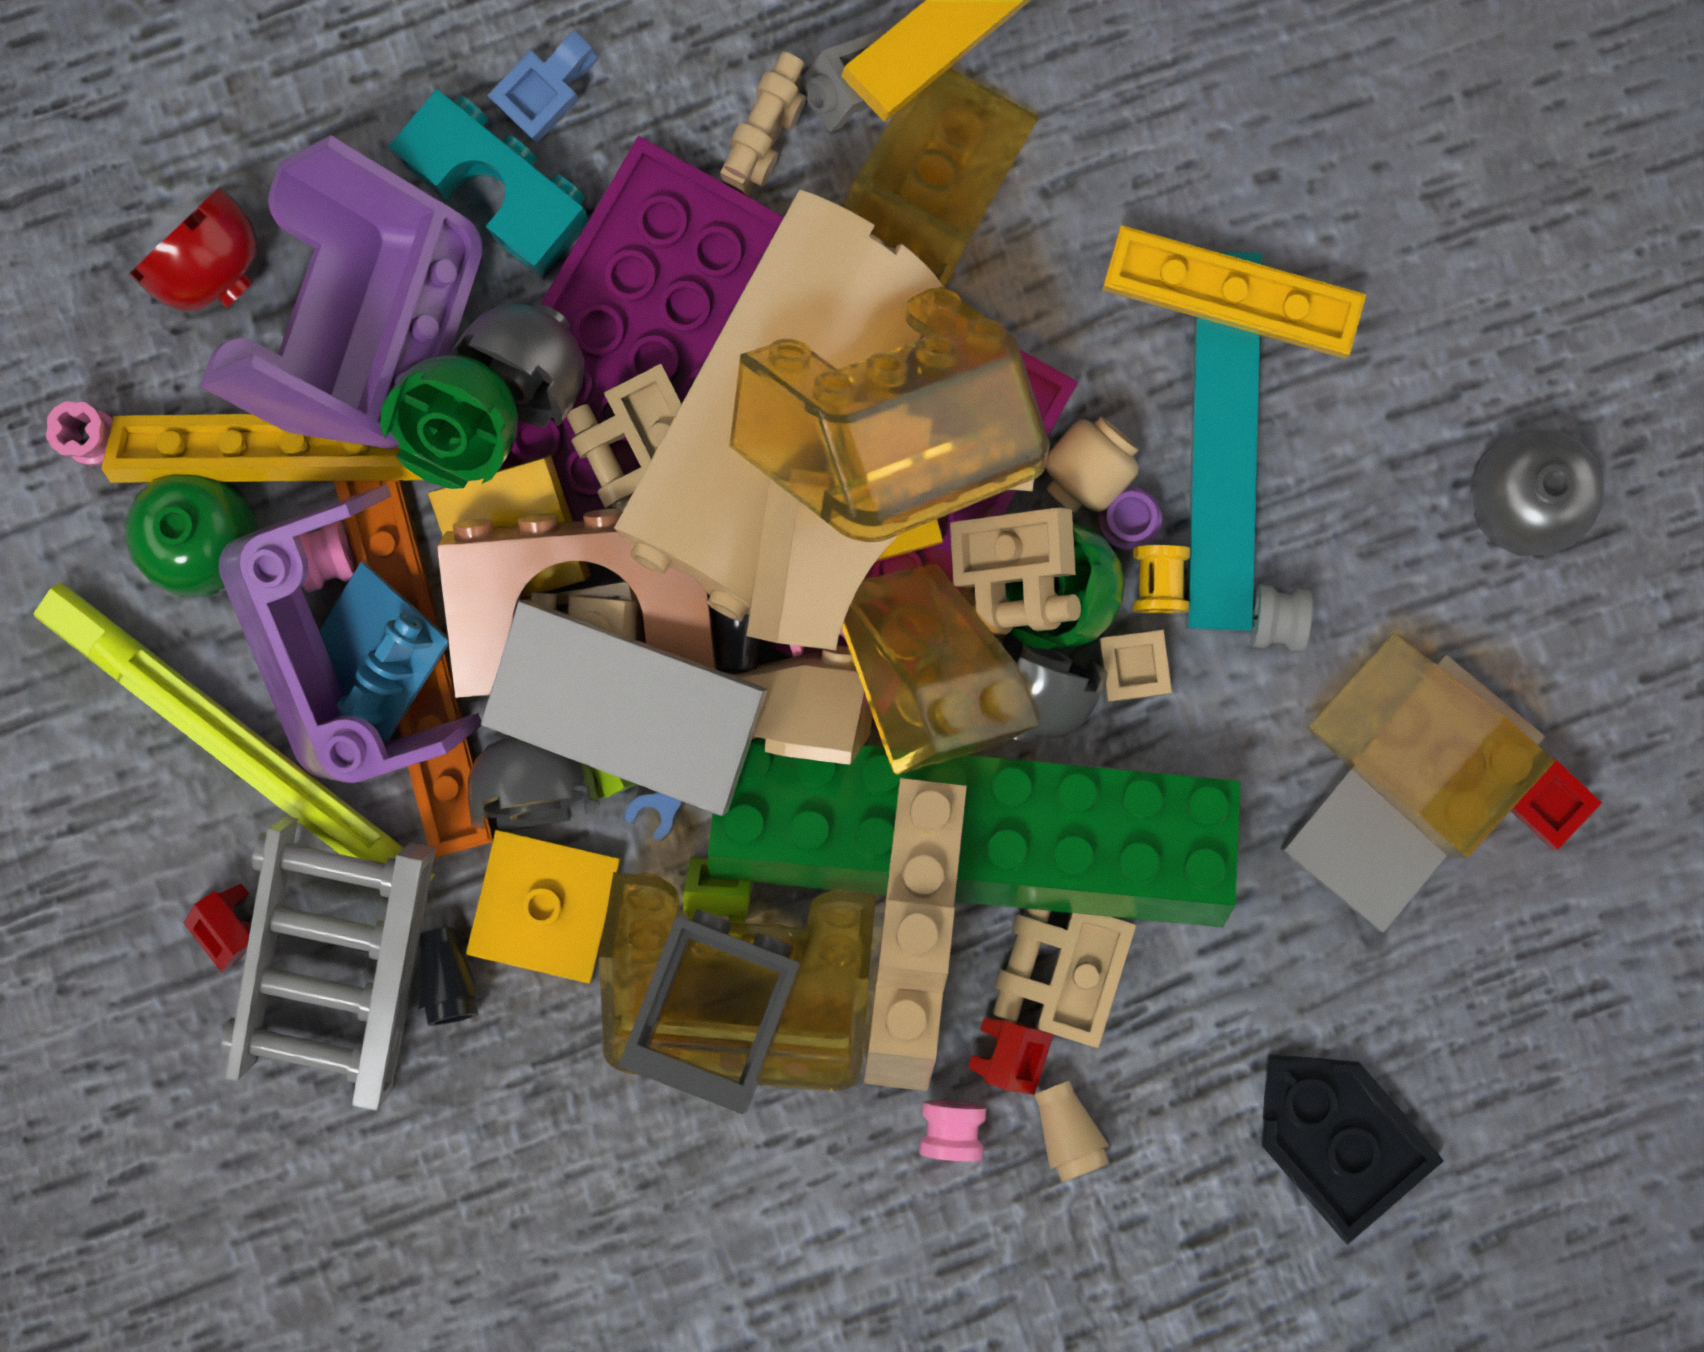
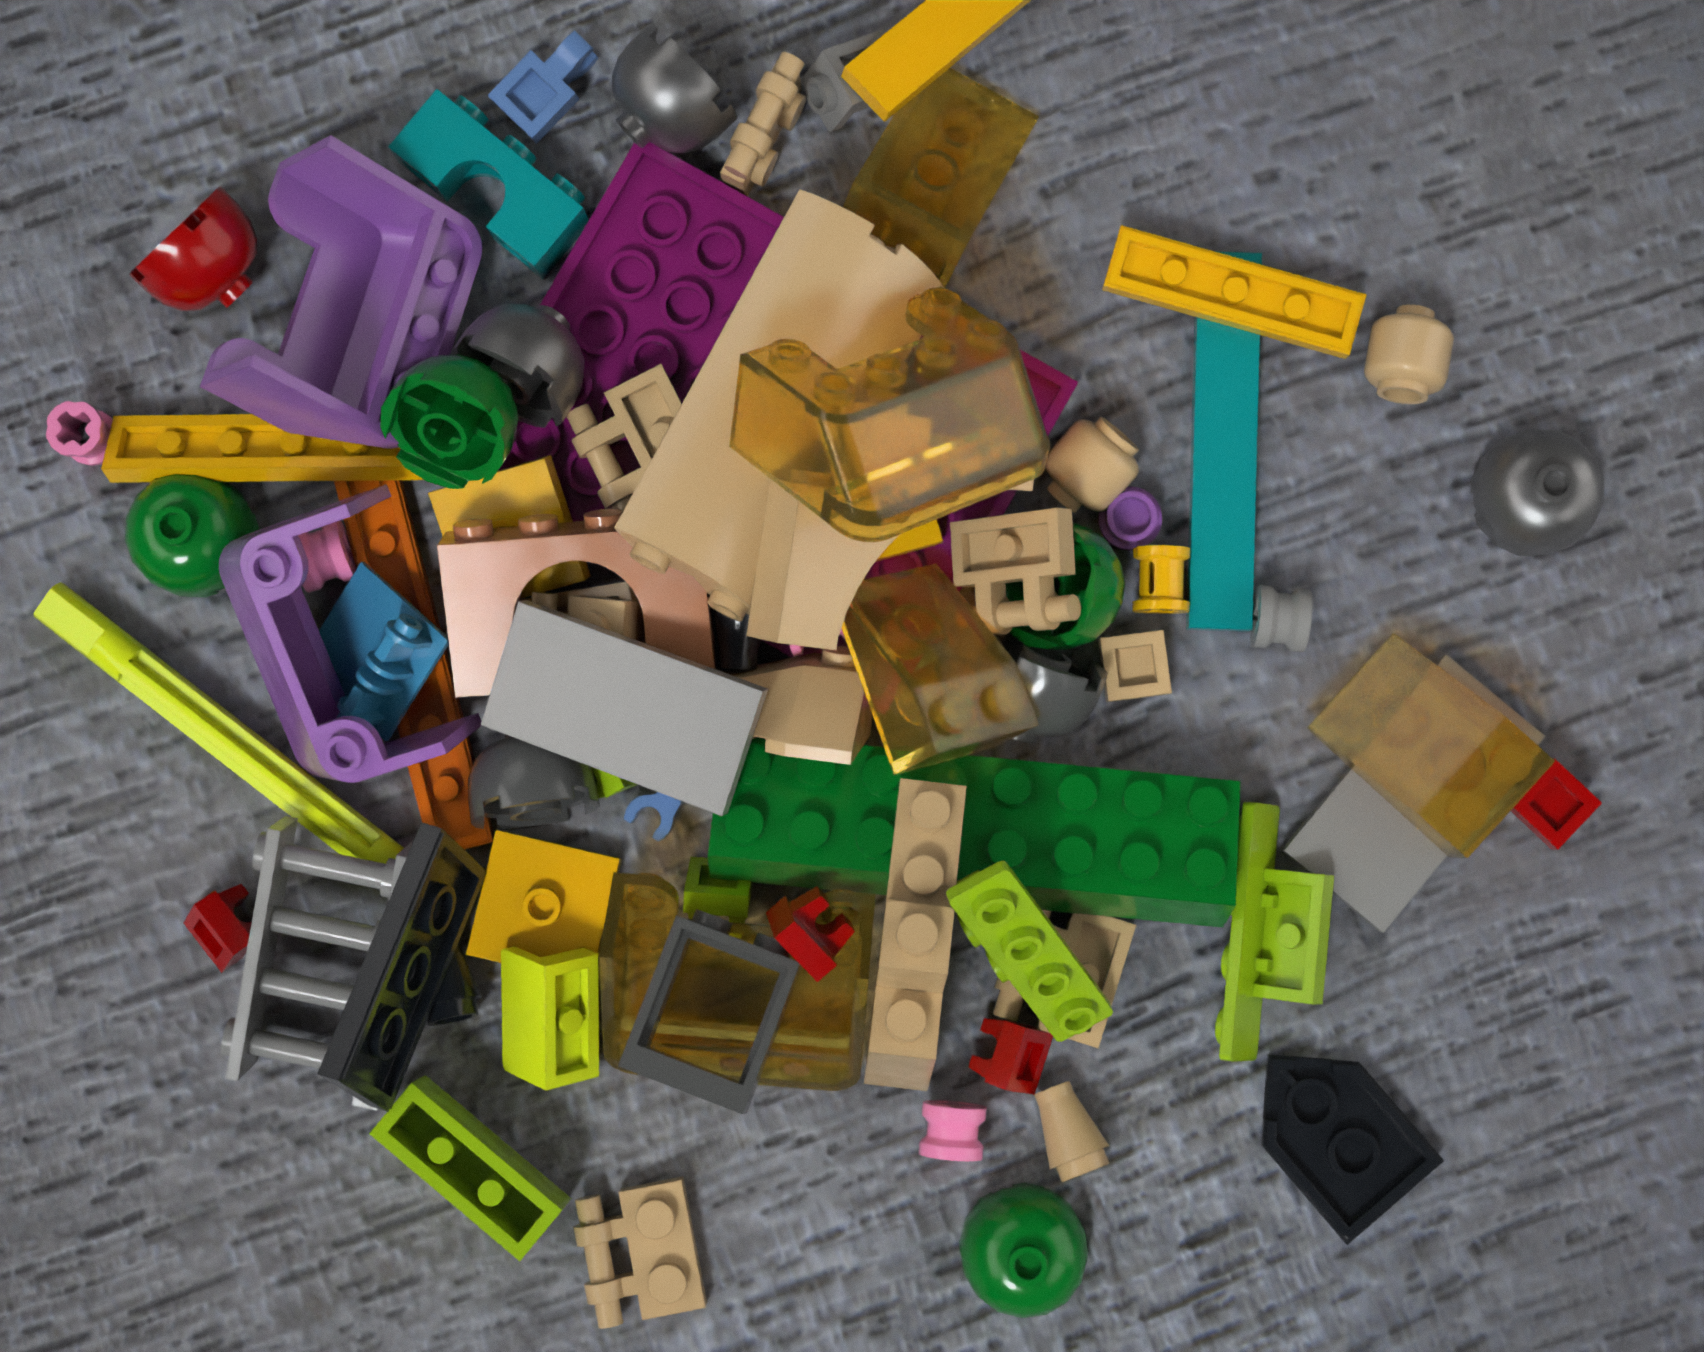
(403, 969): none -> black tile
(470, 1166): none -> lime brick
(550, 1016): none -> neon yellow panel
(660, 1249): none -> tan plate
(666, 96): none -> flat silver cylinder
(803, 938): none -> red tile
(1023, 1250): none -> green cylinder
(1027, 950): none -> lime bracket
(1274, 936): none -> lime bracket
(1408, 355): none -> tan head

